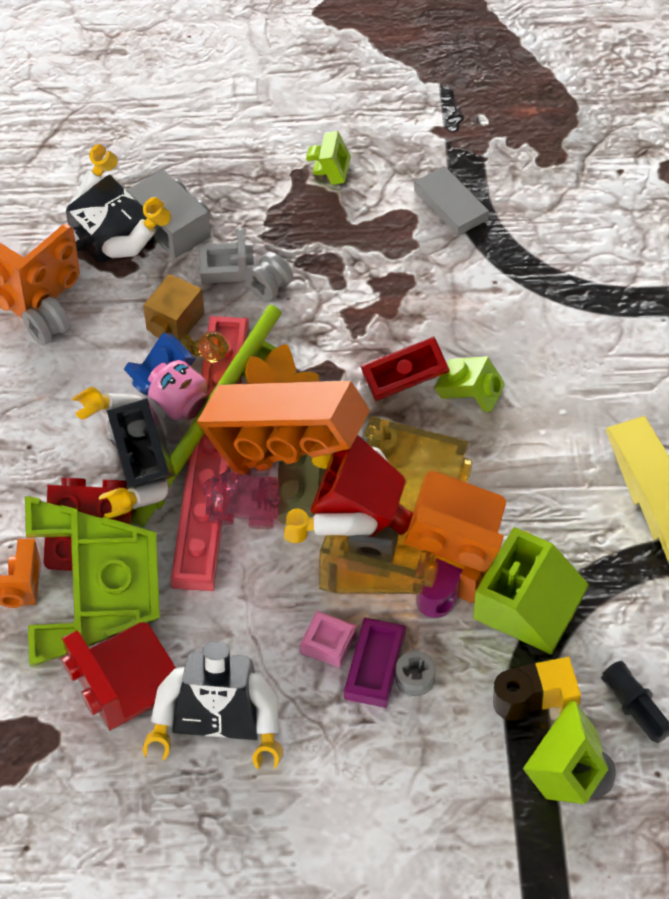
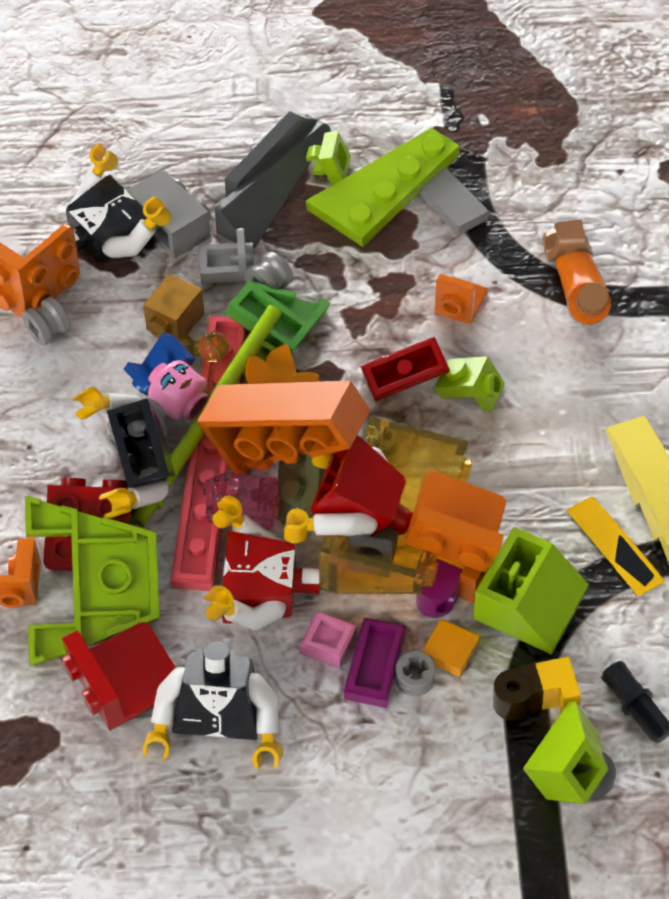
(257, 573): none -> torso
(267, 177): none -> dark grey wedge
(296, 319): none -> bright green wing
(380, 190): none -> lime wing
(451, 647): none -> light orange tile
(458, 298): none -> orange bracket
(581, 280): none -> piece
(615, 546): none -> yellow sticker

